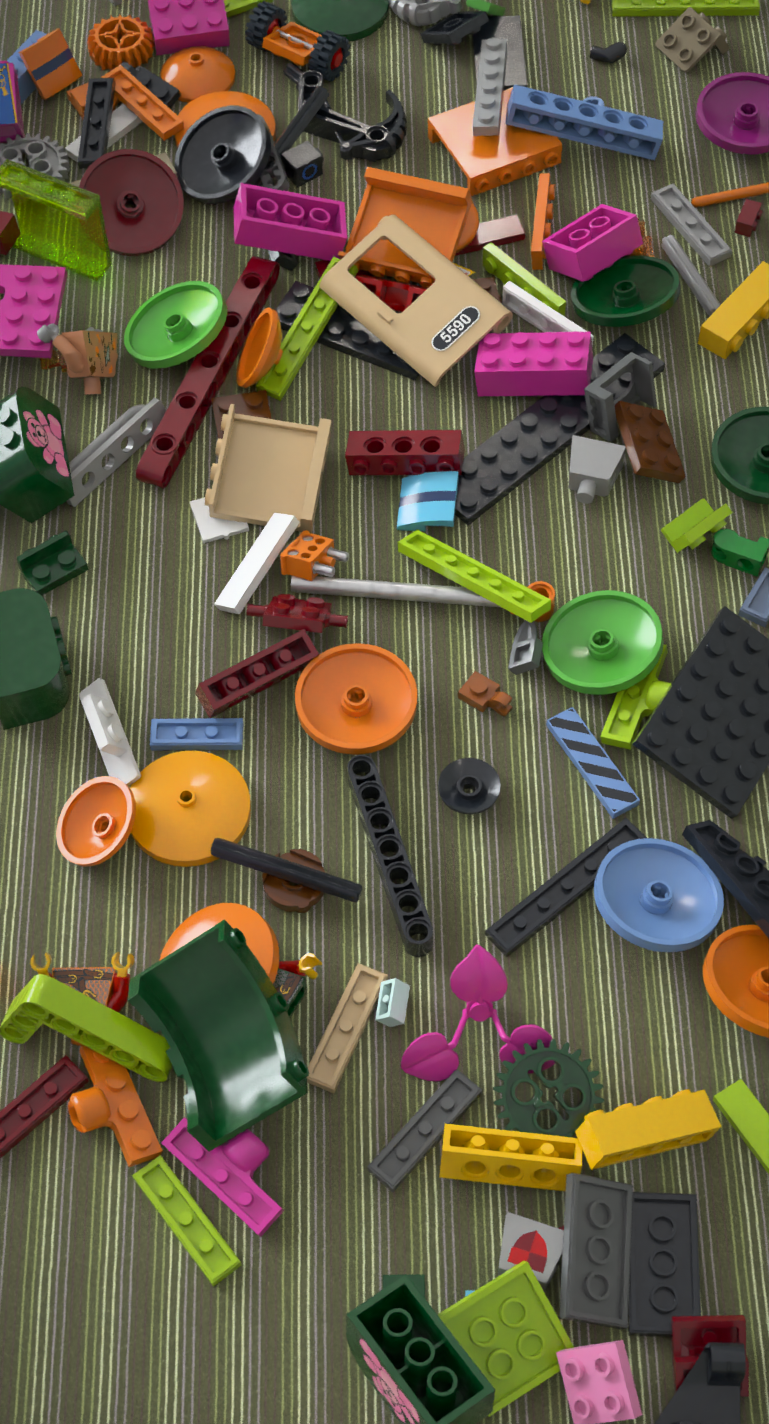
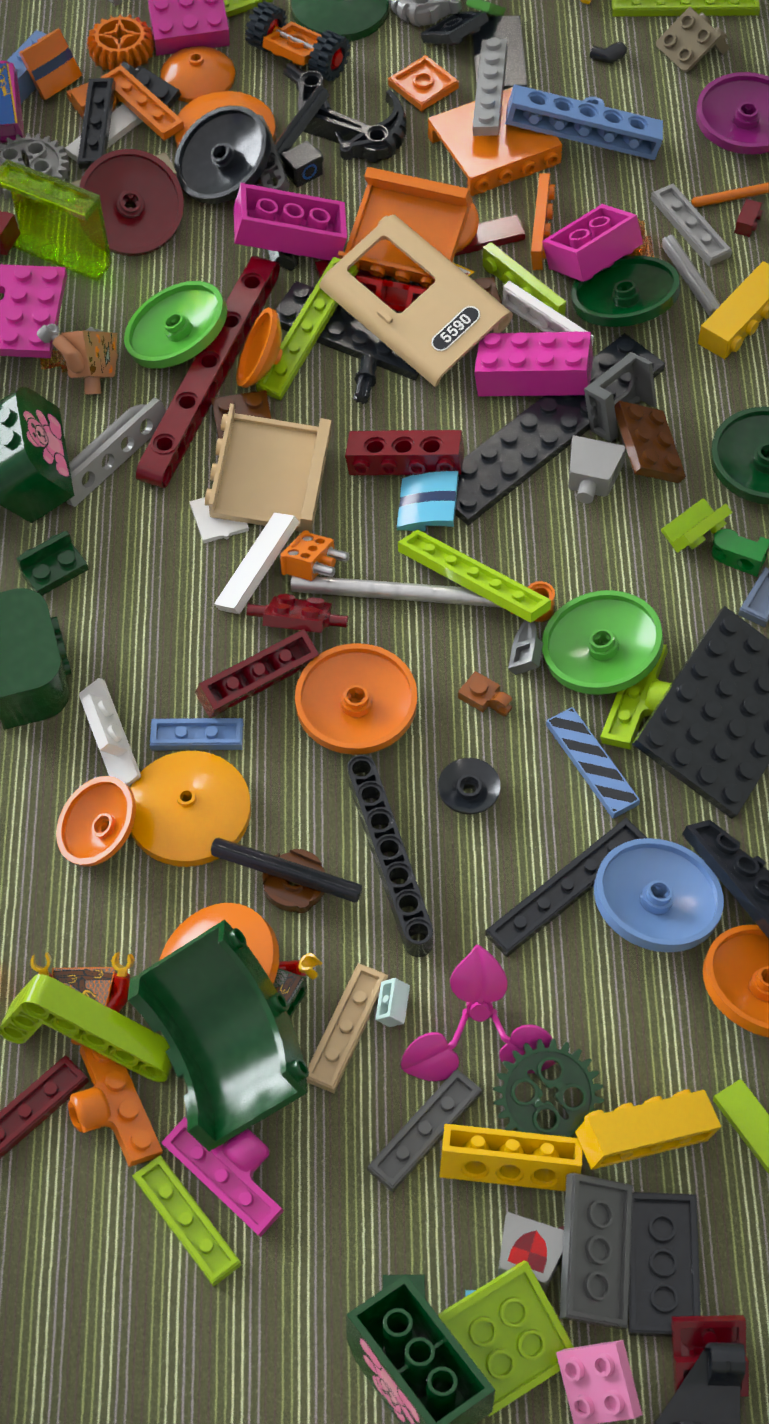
(365, 378): none -> black axle
(423, 83): none -> orange plate

